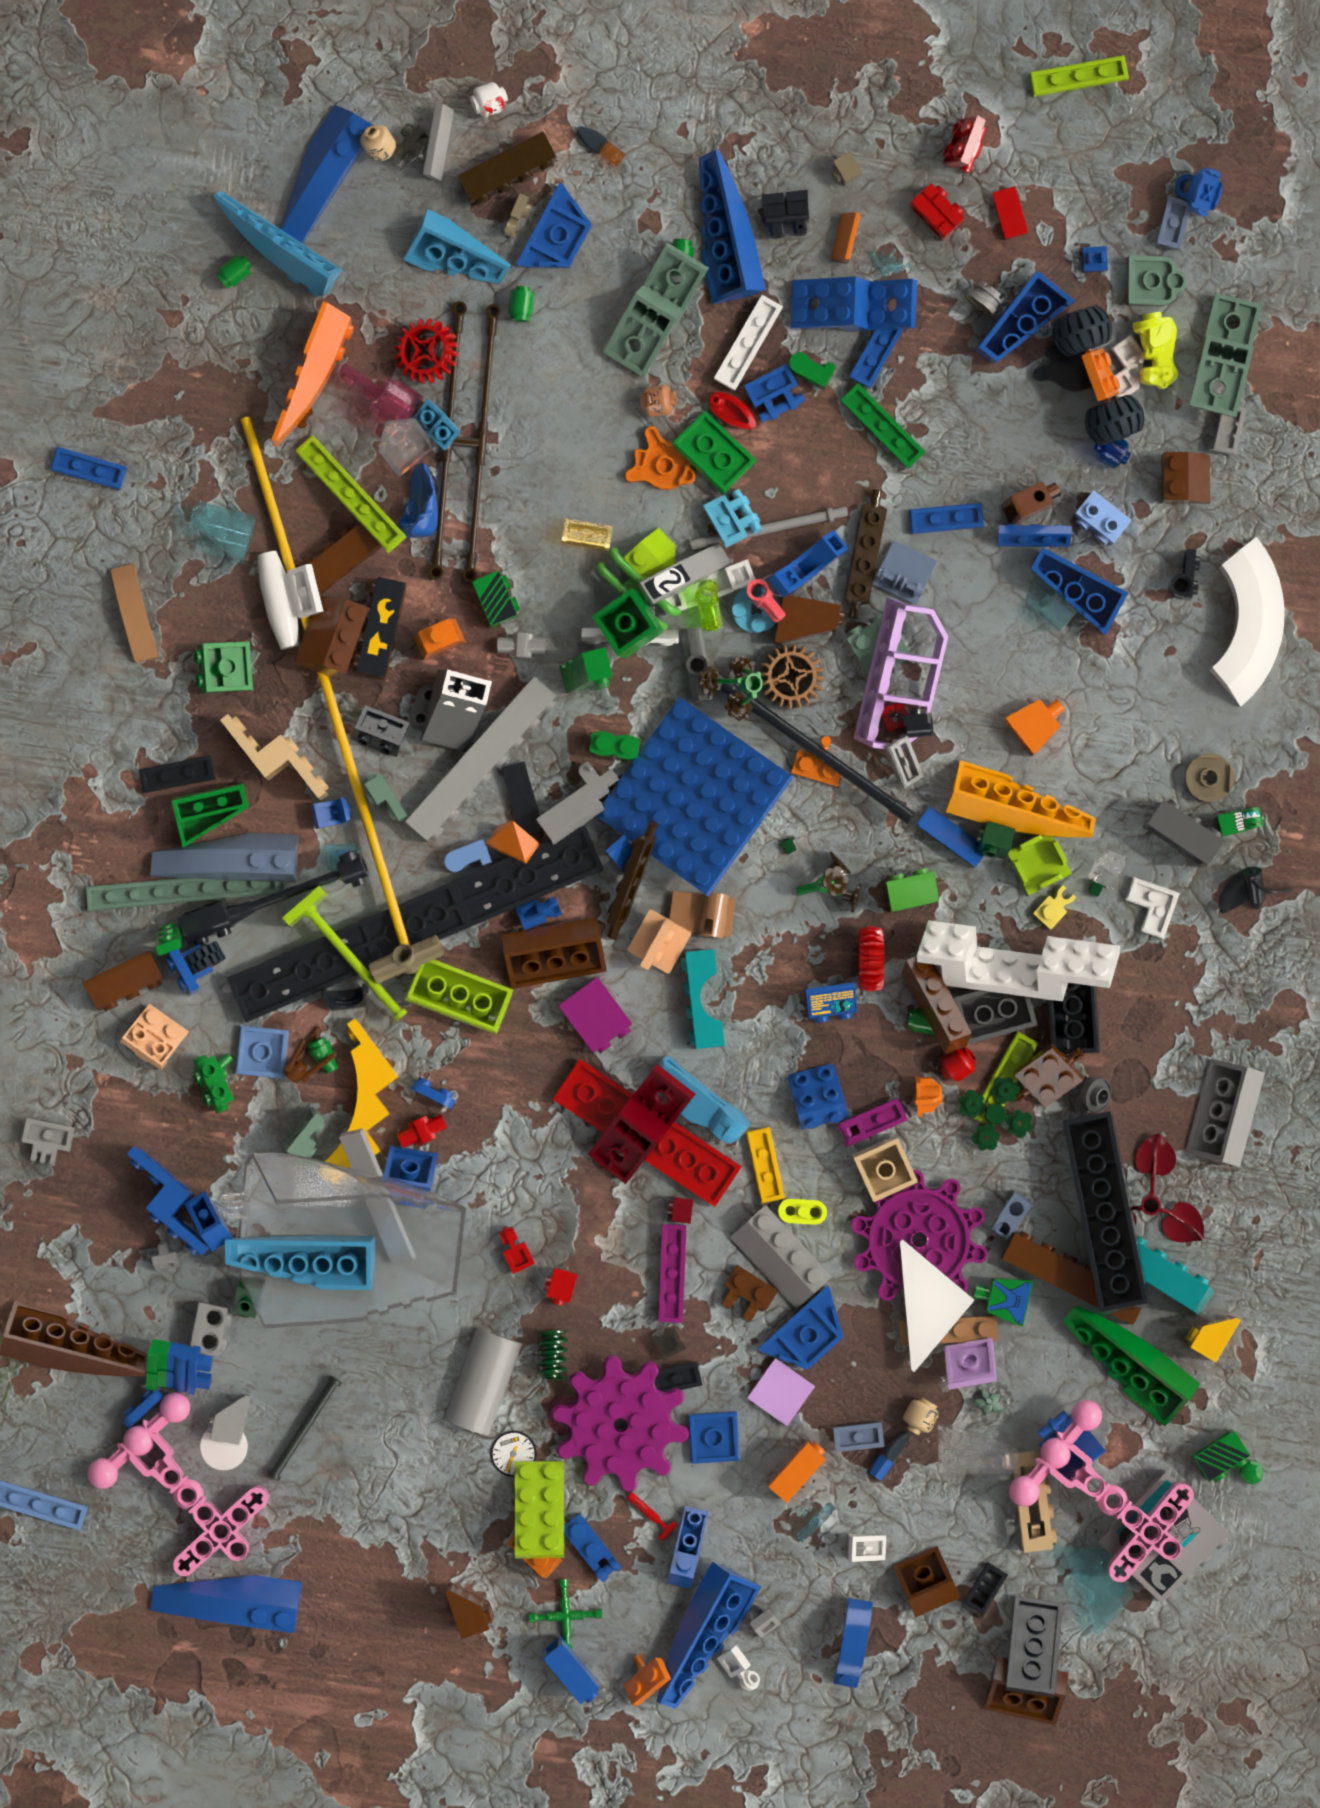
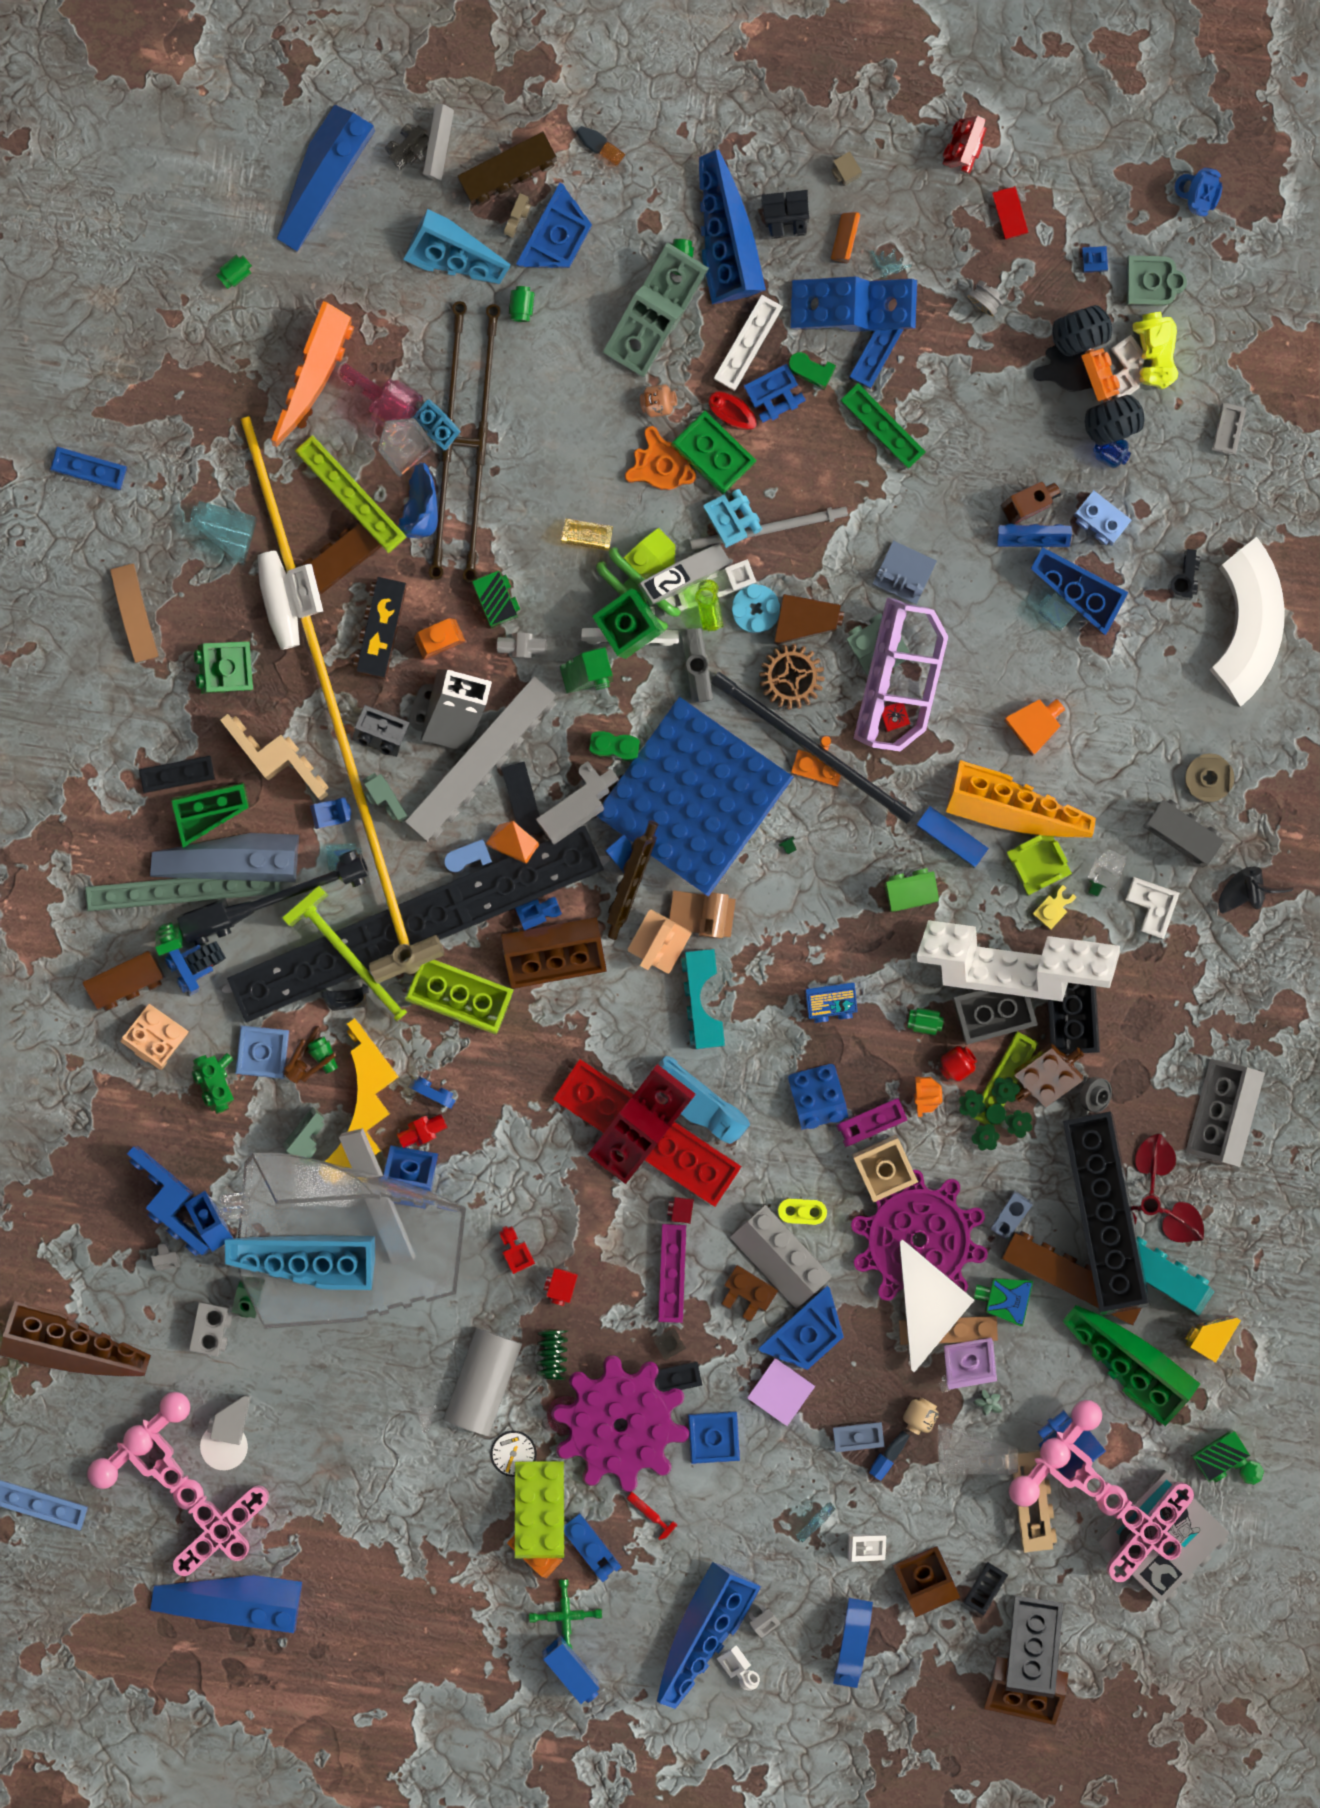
(47, 1139): light grey hinge -> none
(149, 1400): blue plate -> none
(177, 1367): blue hips -> none
(280, 248): dark azure wedge -> none
(304, 1427): pearl dark grey bar -> none
(331, 637): reddish brown slope -> none
(378, 142): tan head -> none
(433, 344): red gear -> none
(469, 1611): reddish brown slope -> none
(488, 99): white head -> none
(596, 1016): magenta brick -> none
(646, 1680): orange plate -> none
(687, 1547): blue slope -> none
(740, 673): dark brown plant -> none
(765, 1165): yellow tile -> none
(766, 601): coral axle -> none
(797, 1470): orange brick -> none
(808, 564): blue arch -> none
(833, 883): dark brown plant -> none
(865, 554): dark brown plate -> none
(870, 958): red gear -> none
(904, 763): light grey tile -> none
(918, 723): black plate -> none
(937, 211): red brick -> none
(937, 1004): reddish brown brick -> none
(946, 518): blue tile -> none
(994, 840): dark green brick -> none
(1026, 313): blue wedge -> none
(1079, 76): lime tile -> none
(1099, 1592): clear light blue wing -> none
(1173, 223): sand blue plate -> none
(1185, 478): reddish brown slope -> none
(1225, 355): sand green bracket -> none
(1239, 821): green leg -> none

